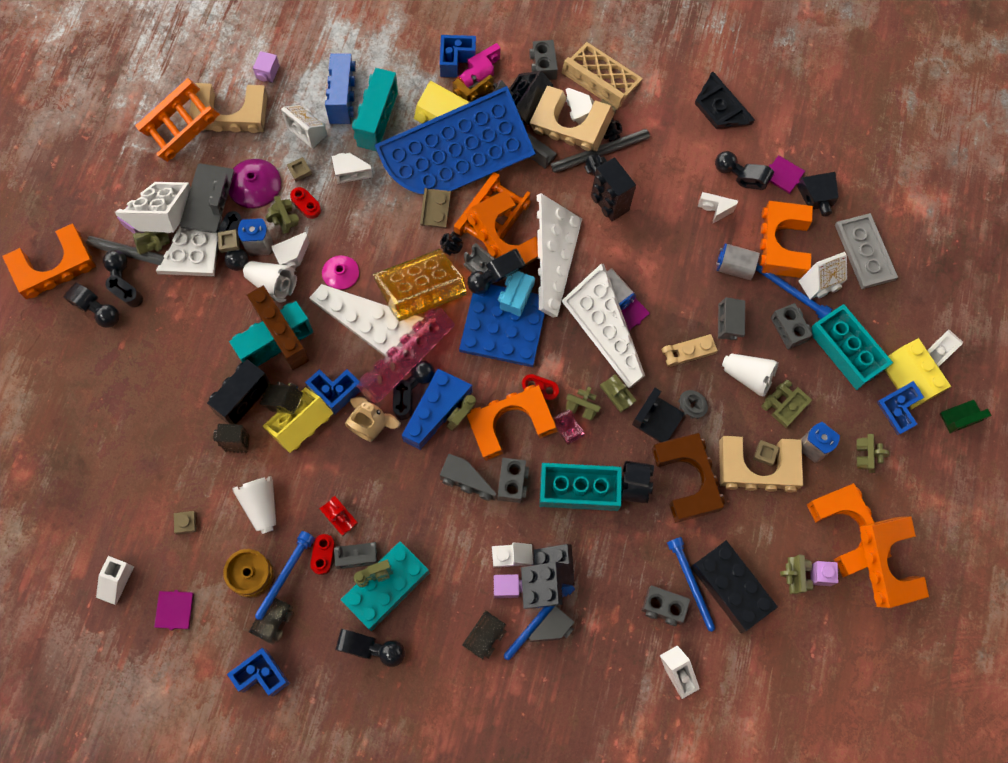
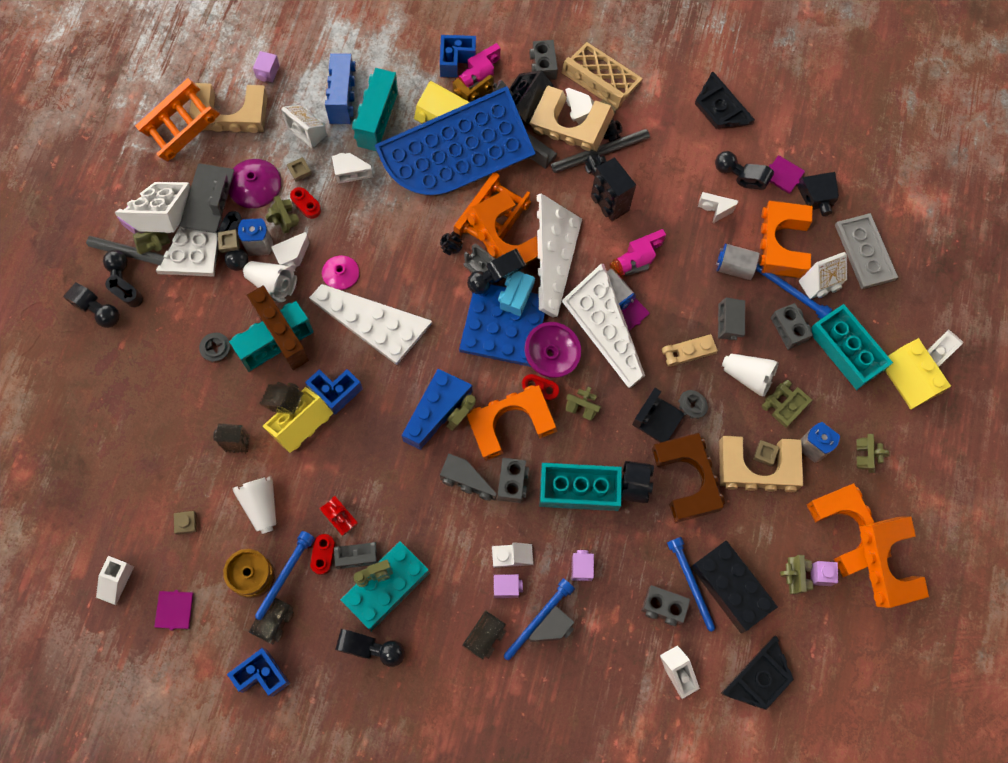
(74, 262): orange arch -> none
(206, 344): none -> dark grey gear
(239, 393): black brick -> none
(369, 419): tan piece -> none
(420, 284): clear yellow slope -> none
(420, 374): black beam -> none
(435, 208): dark tan plate -> none
(440, 324): clear pink brick -> none
(545, 579): black bracket -> none
(558, 340): none -> magenta dish
(568, 427): clear pink bracket -> none
(582, 566): none -> lavender brick
(618, 393): olive hips -> none
(639, 254): none -> dark pink plate
(761, 678): none -> black wing
(895, 407): blue brick -> none
(963, 416): dark green panel -> none

